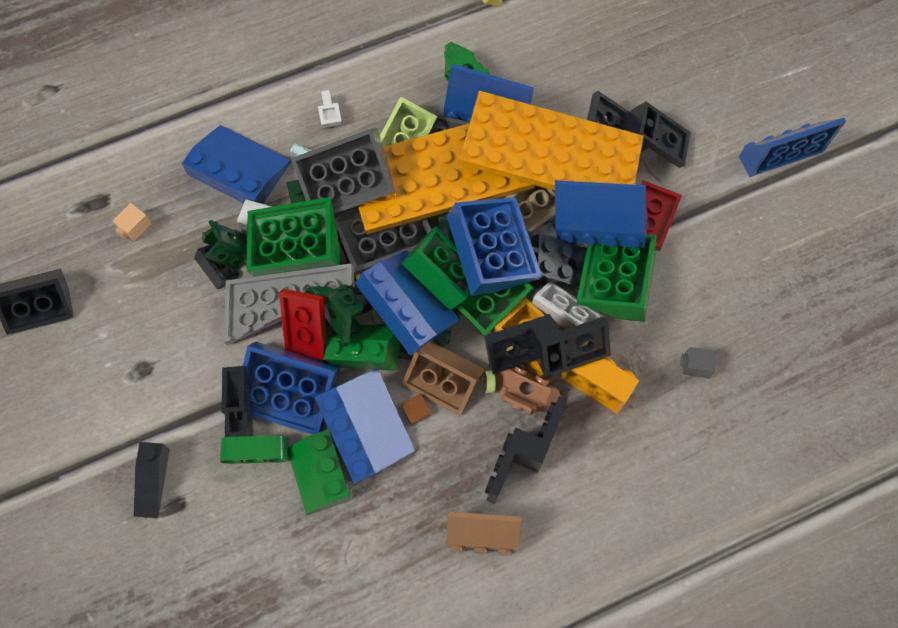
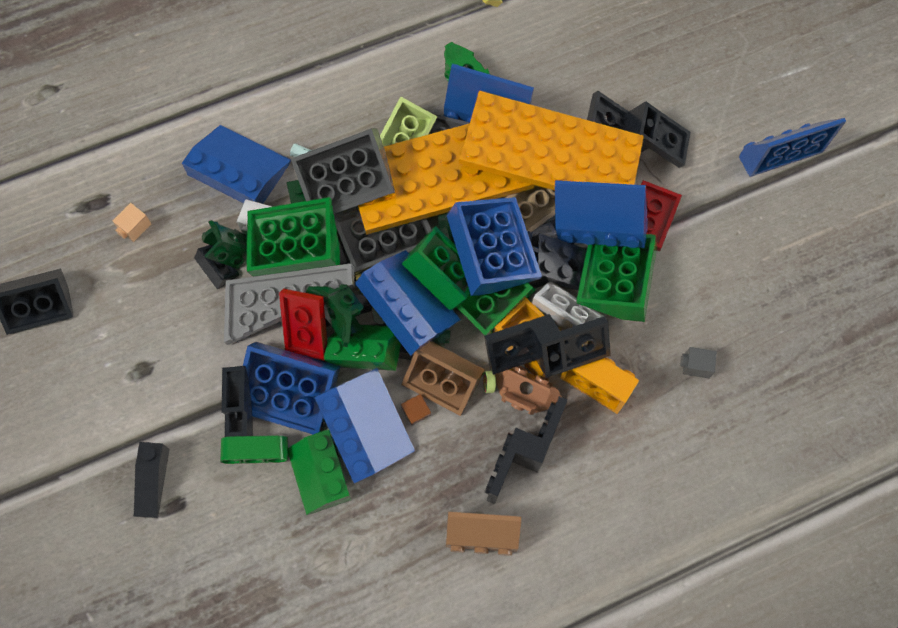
(329, 112): white plate -> none

